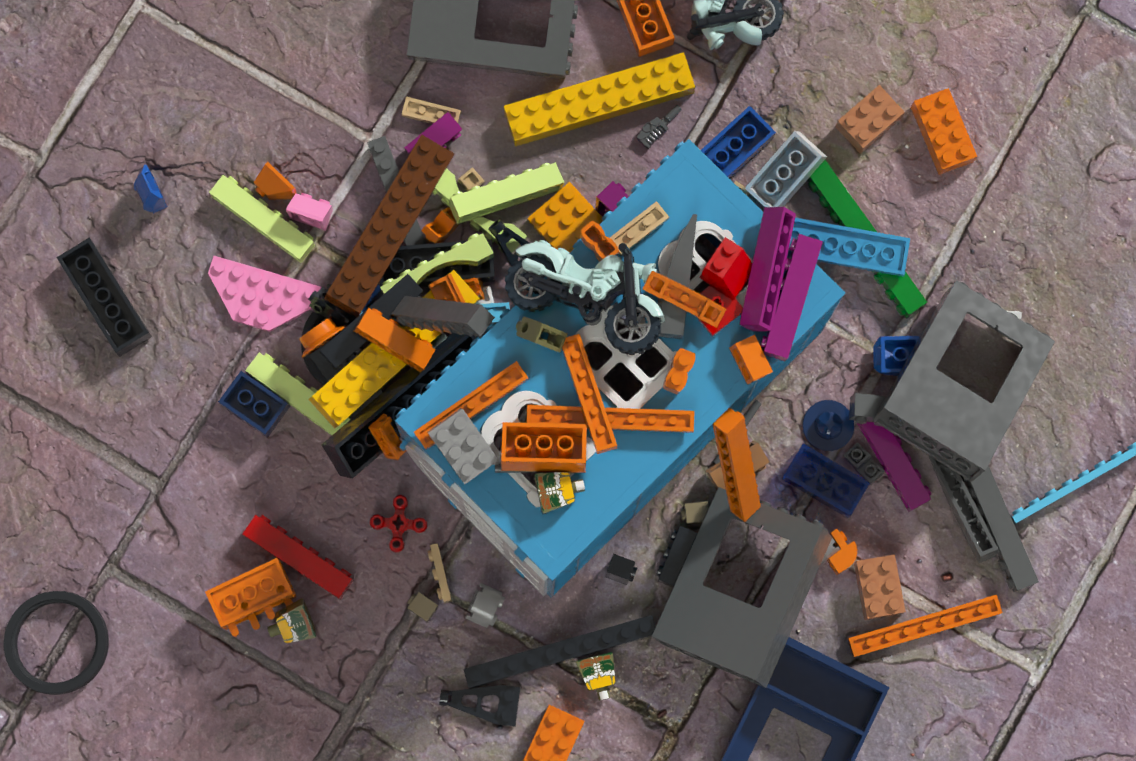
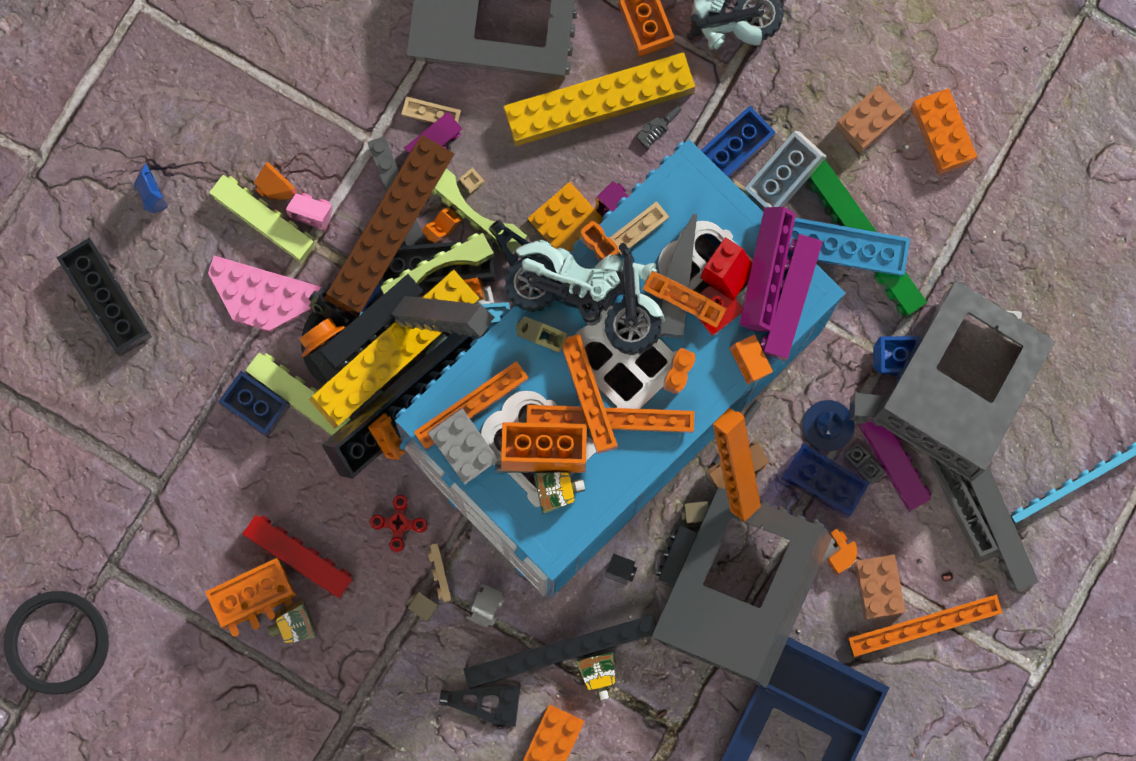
(394, 339): orange brick -> none
(446, 289): orange hinge -> none
(506, 193): yellowish green brick -> none

